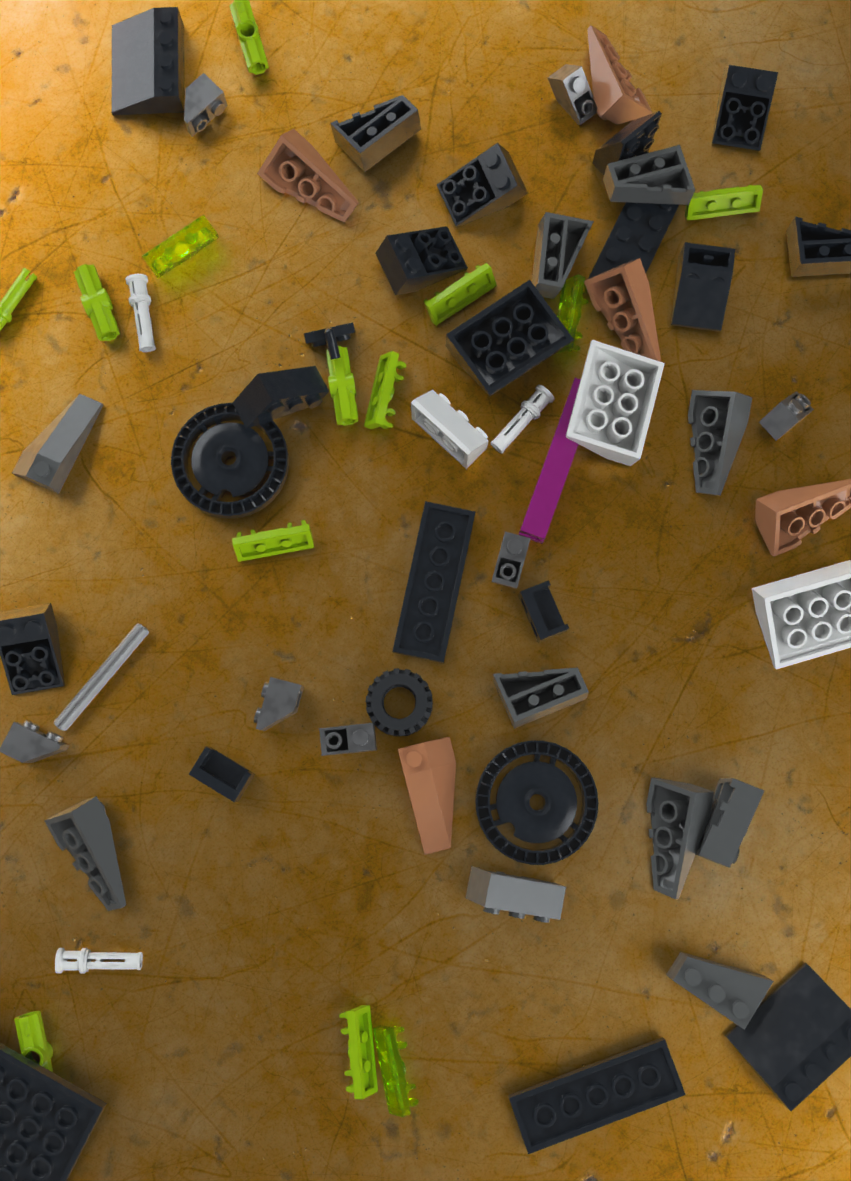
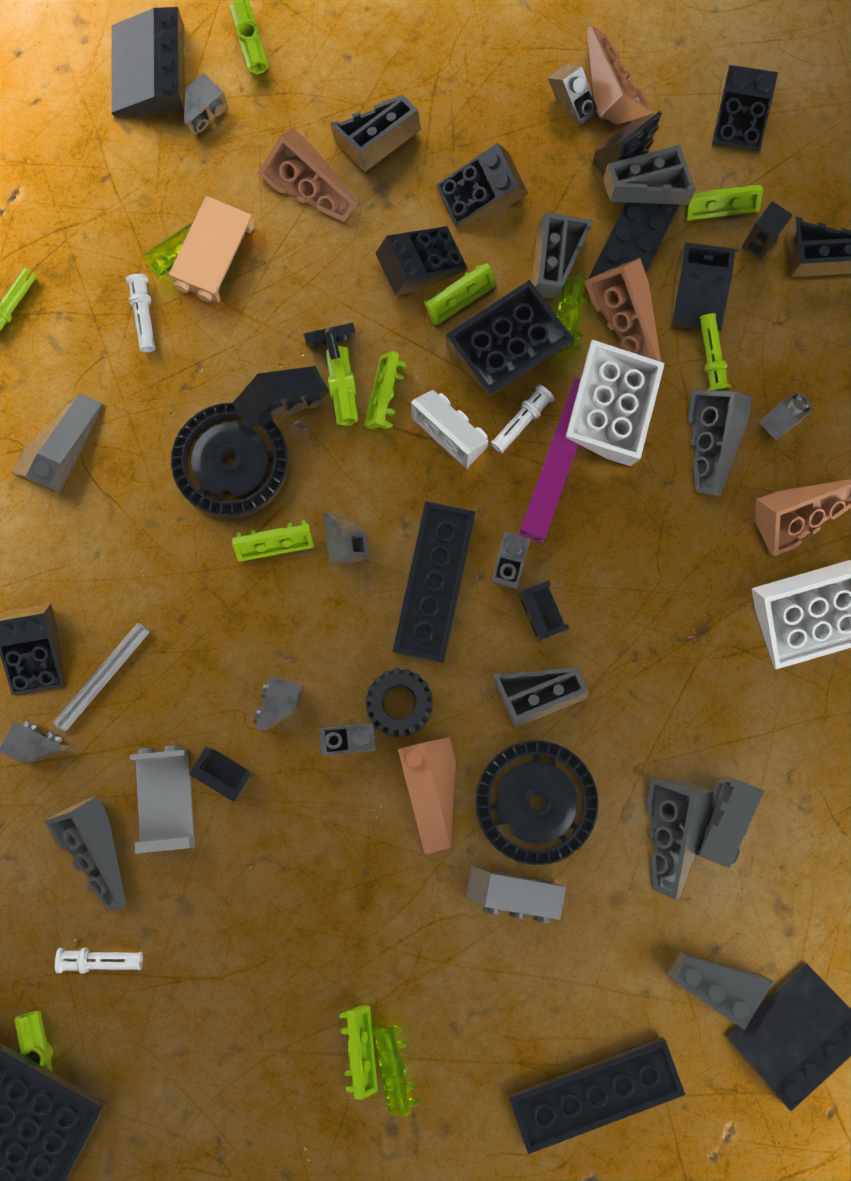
(96, 302): lime piece -> none
(164, 799): none -> light grey panel
(210, 248): none -> light nougat panel
(345, 539): none -> flat silver slope
(715, 366): none -> lime pin
(766, 230): none -> black panel

